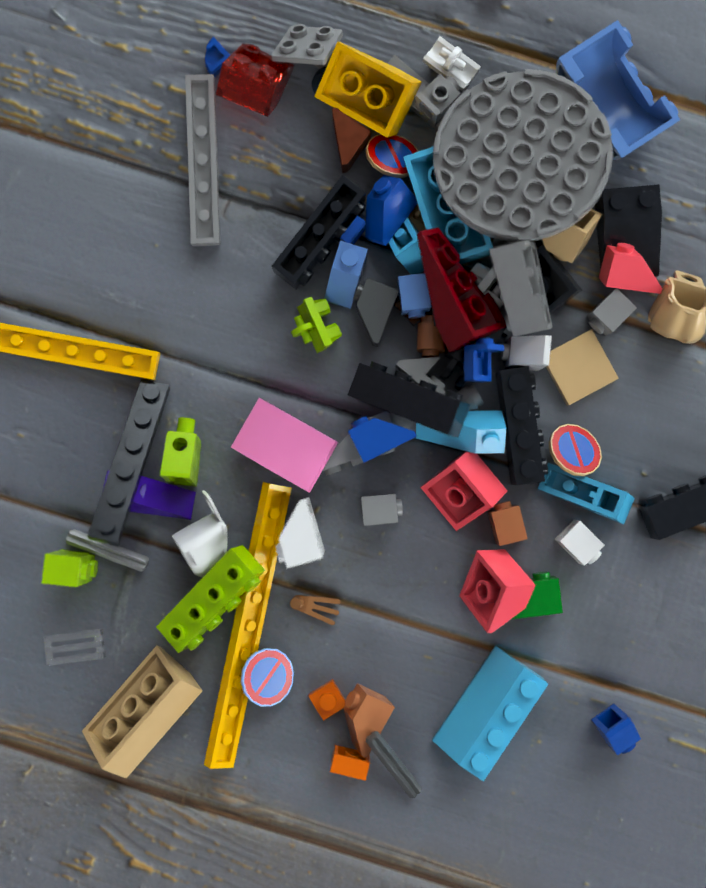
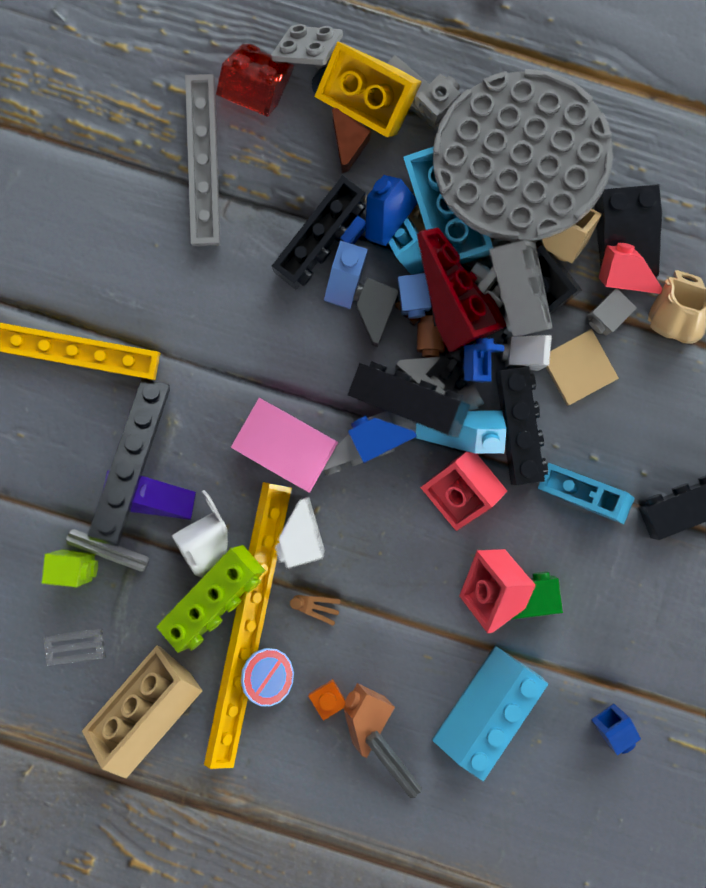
(181, 466): lime torso -> none
(215, 56): blue tile -> none
(312, 327): lime hips -> none
(349, 763): orange piece -> none
(381, 509): light grey brick -> none
(388, 153): piece -> none
(450, 61): white hips -> none
(507, 523): nougat brick -> none
(575, 450): piece -> none
(580, 543): white brick -> none
(614, 85): medium blue cylinder -> none

